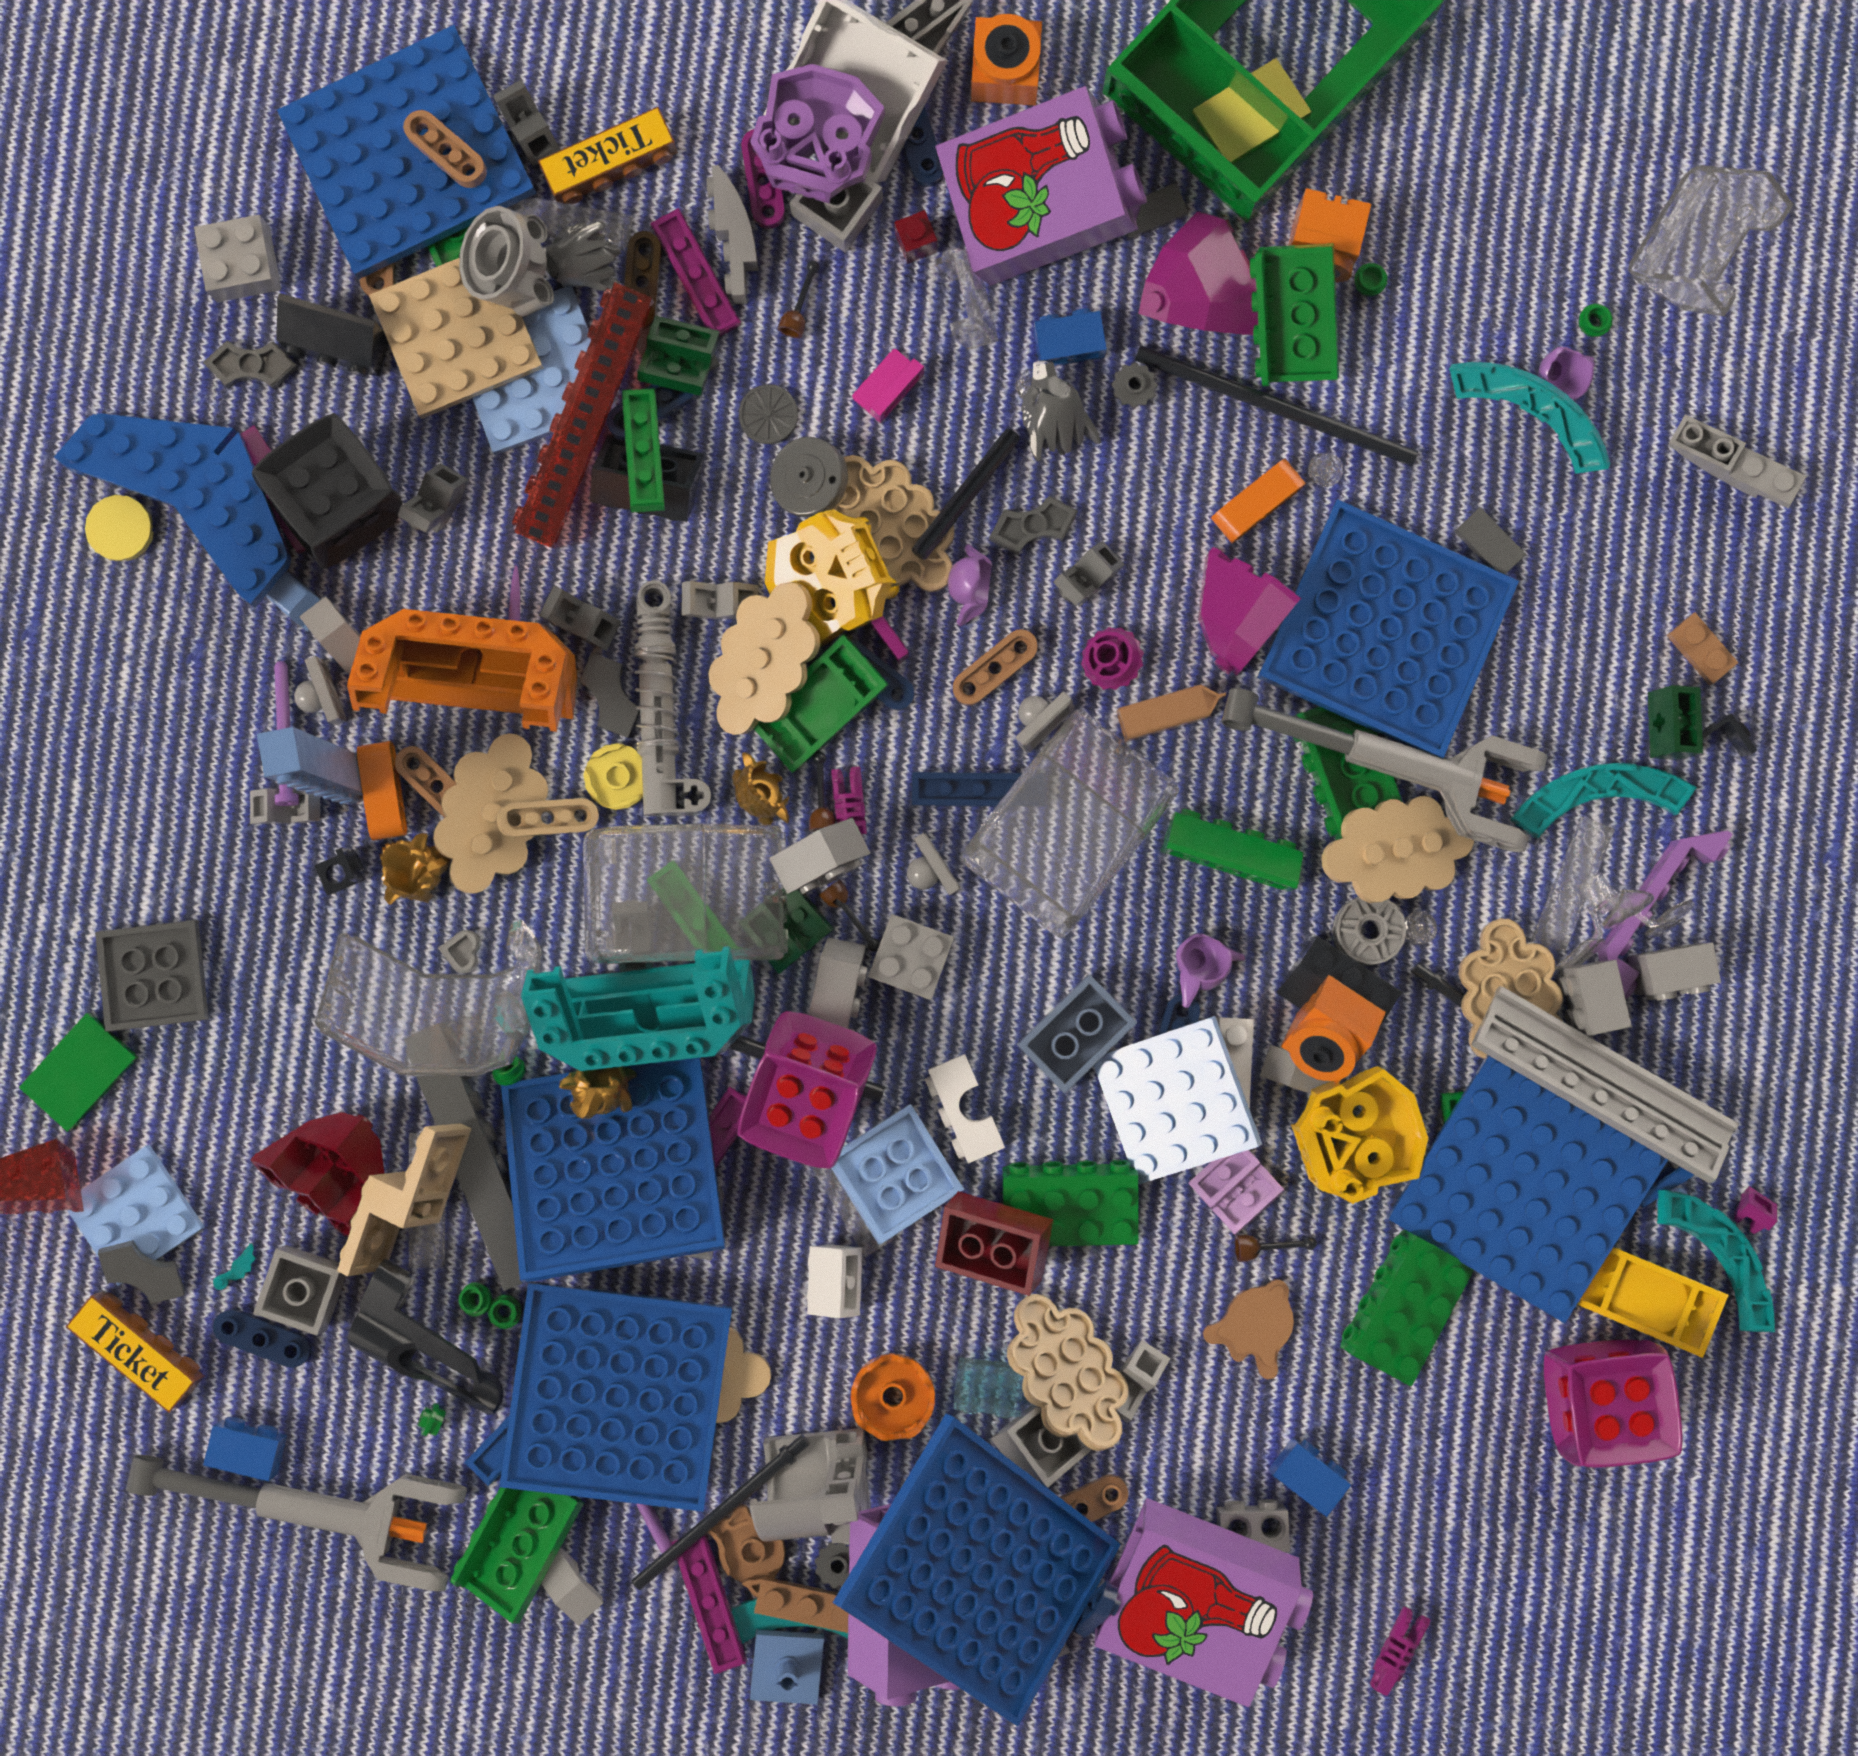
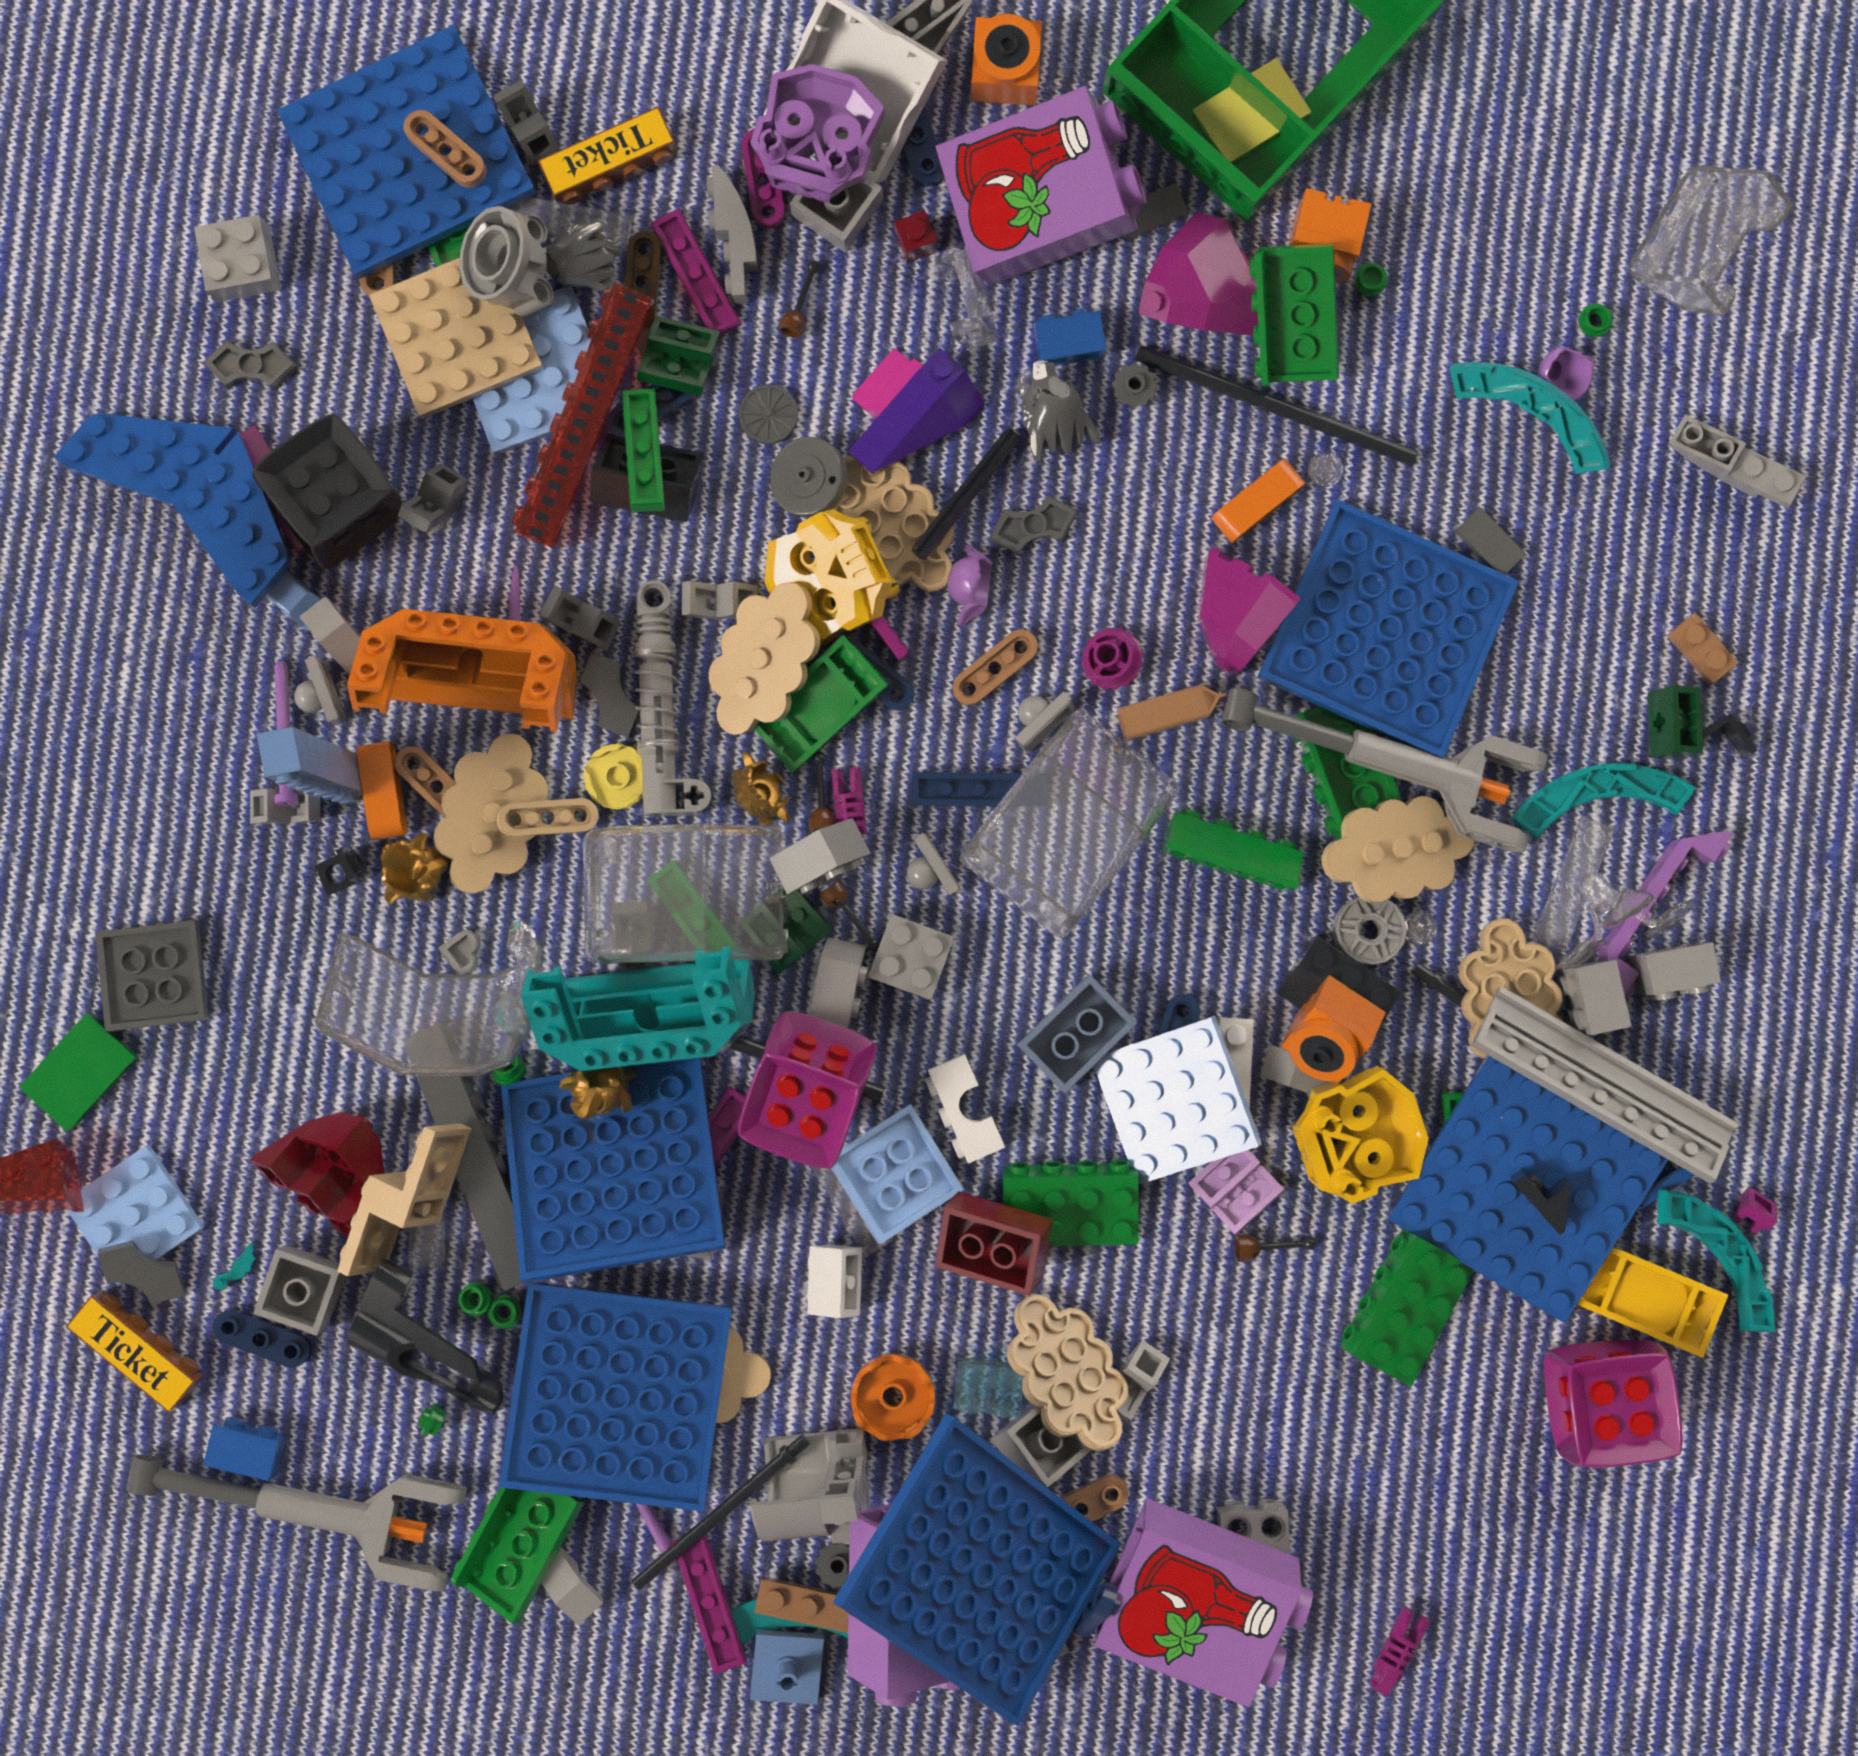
(119, 528): light yellow tile -> none
(330, 336): black slope -> none
(488, 1458): blue tile -> none
(744, 1553): medium nougat tile -> none
(928, 407): none -> dark purple wedge
(1088, 574): dark grey brick -> none
(1203, 964): medium lavender piece -> none
(1255, 1324): medium nougat tile -> none
(1309, 1476): blue brick -> none
(1551, 1204): none -> black slope

